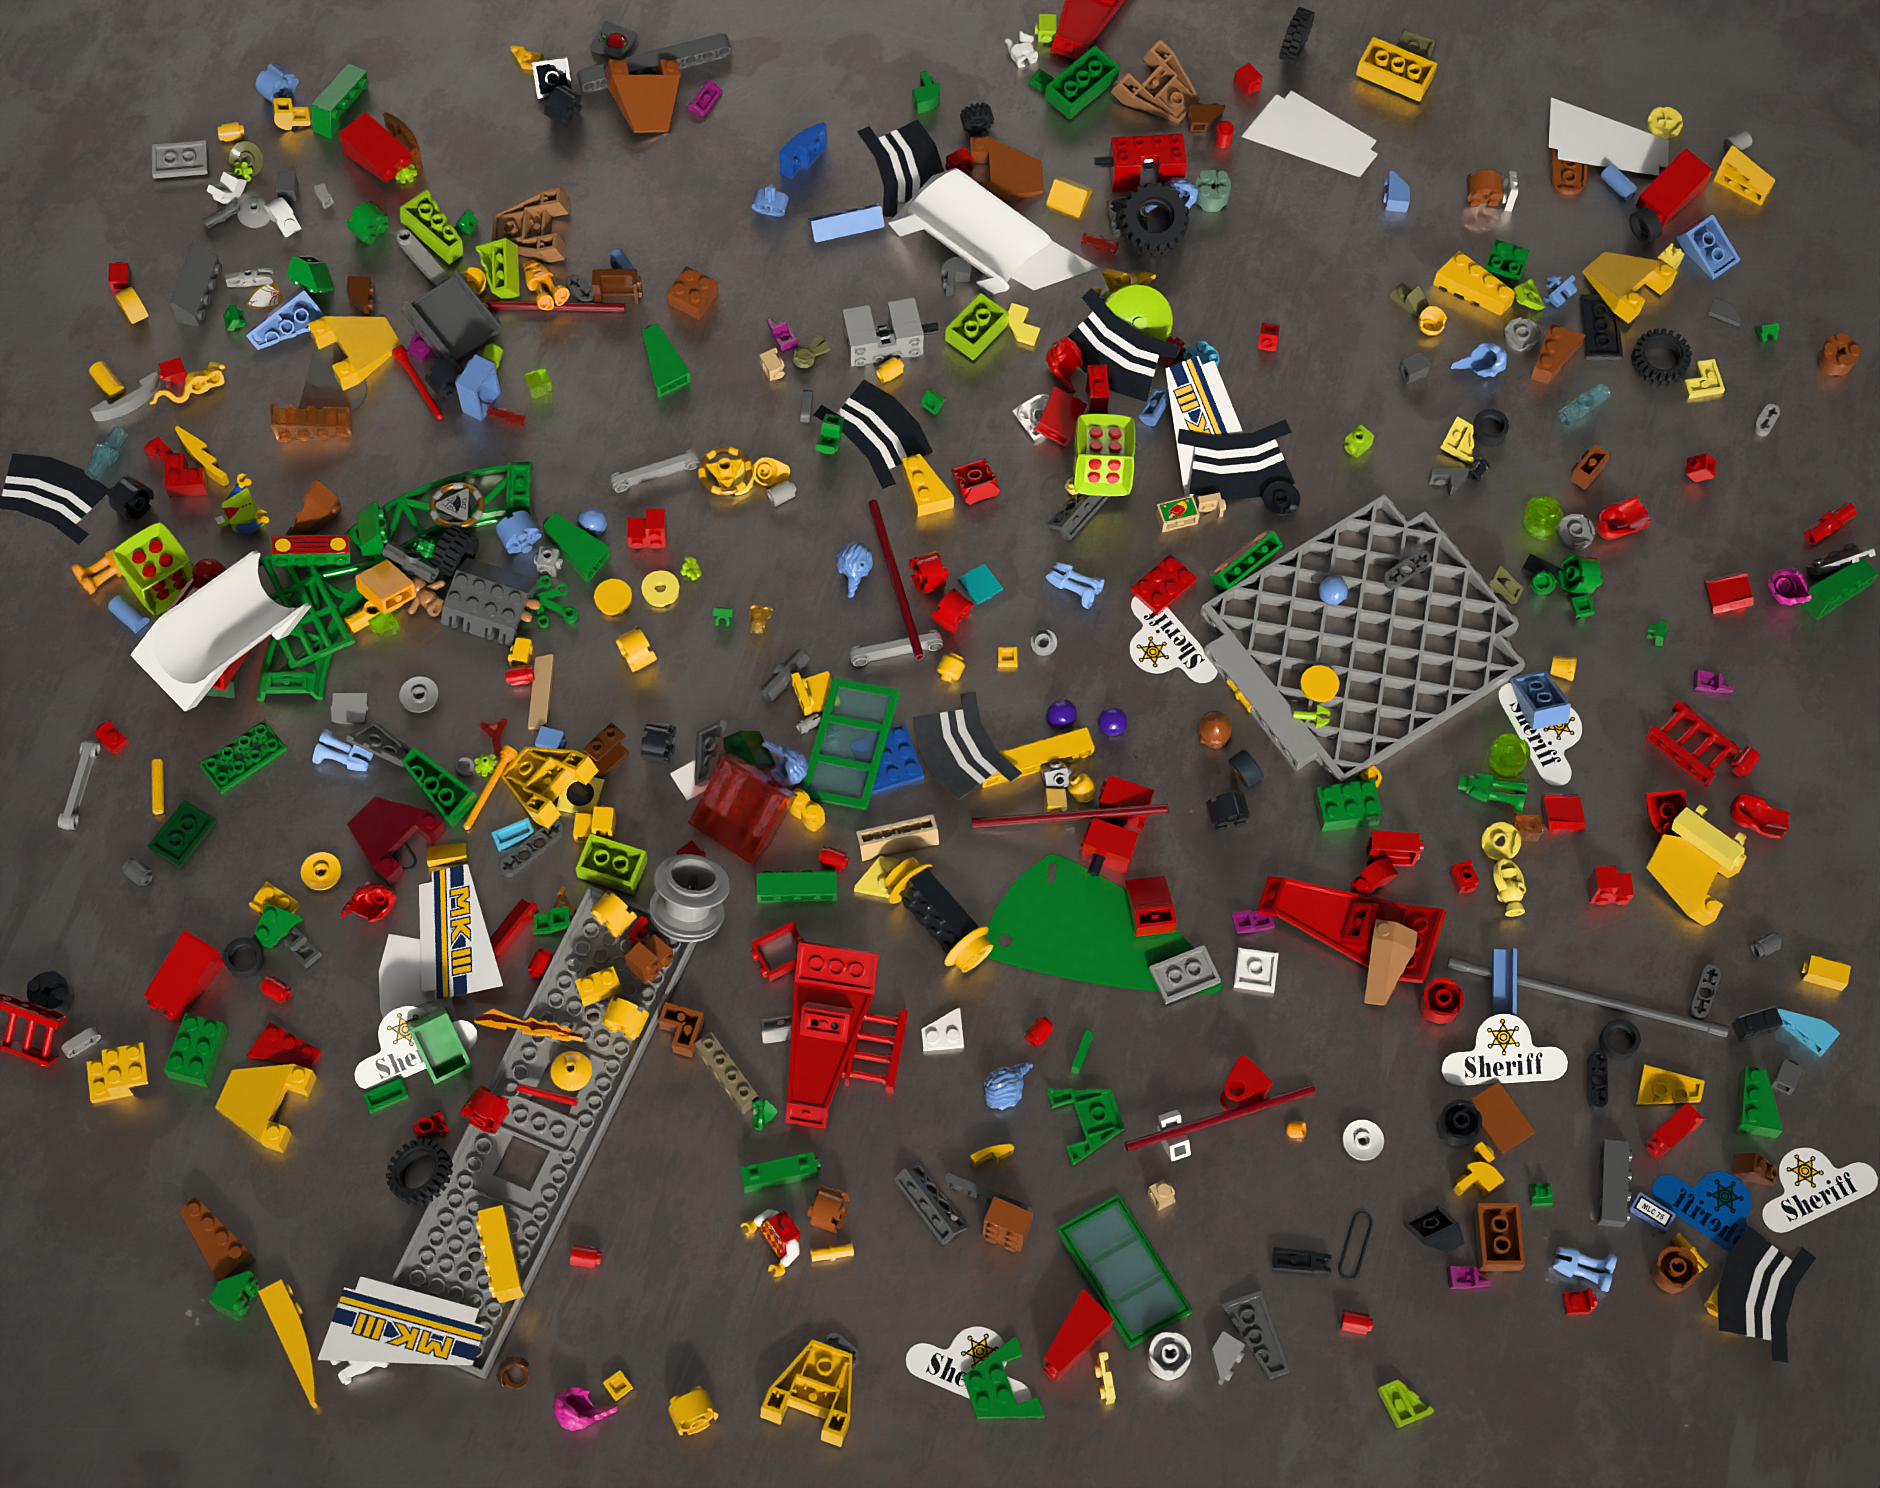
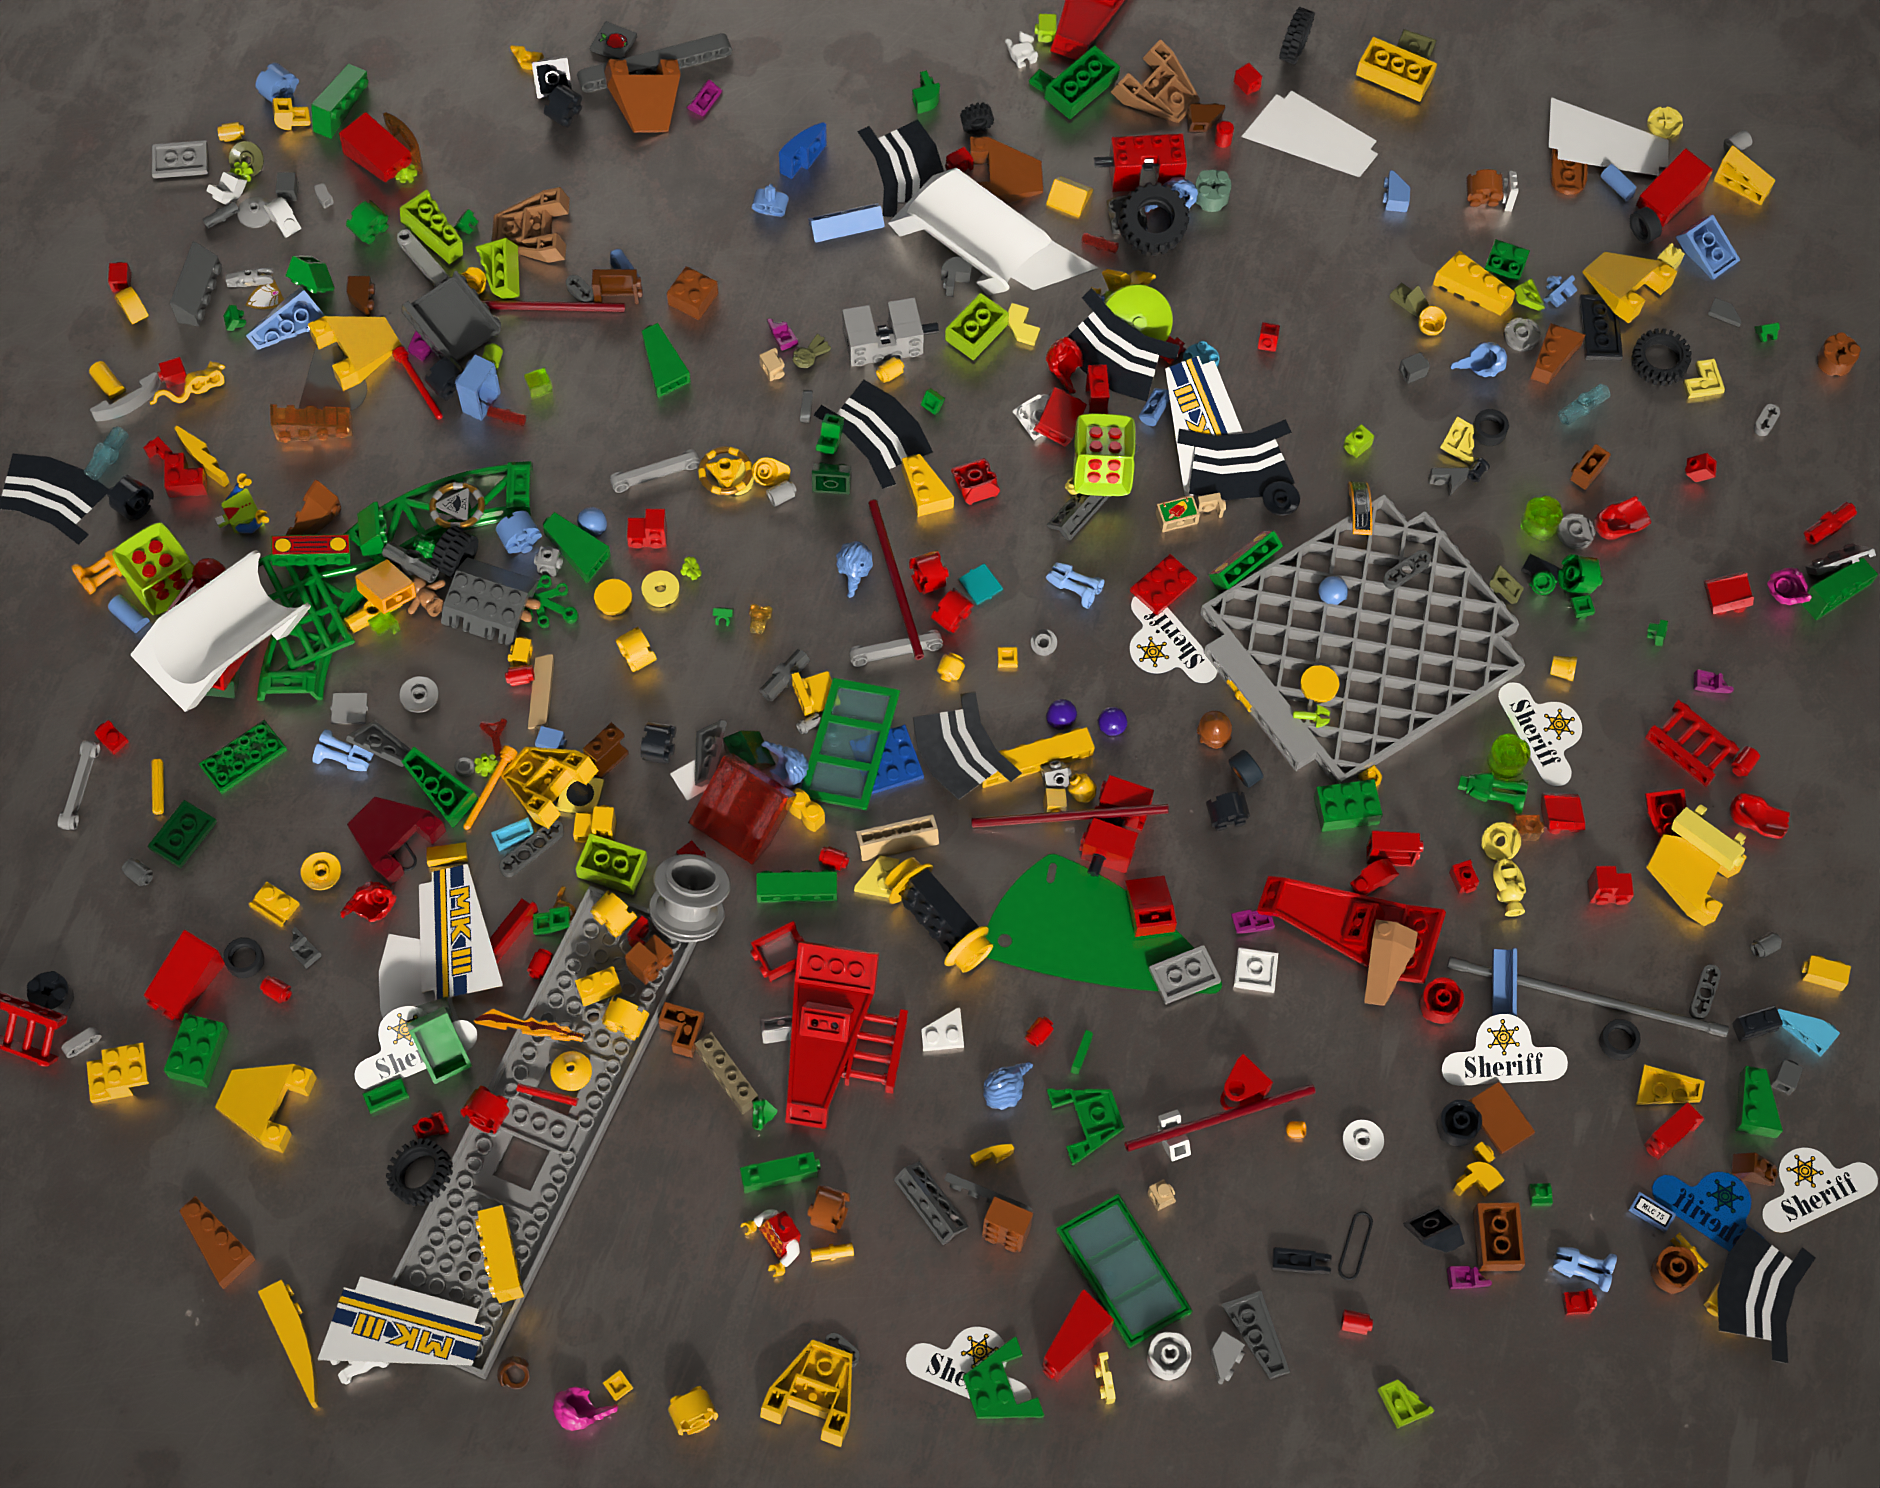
(234, 1294): green slope -> none
(274, 925): green wing -> none
(283, 1048): red wing -> none
(539, 276): light orange piece -> none
(585, 1256): red brick -> none
(831, 478): none -> dark green slope
(1361, 507): none -> slope
(1541, 700): medium blue slope -> none
(1603, 1094): black beam -> none
(1613, 1183): dark grey brick -> none

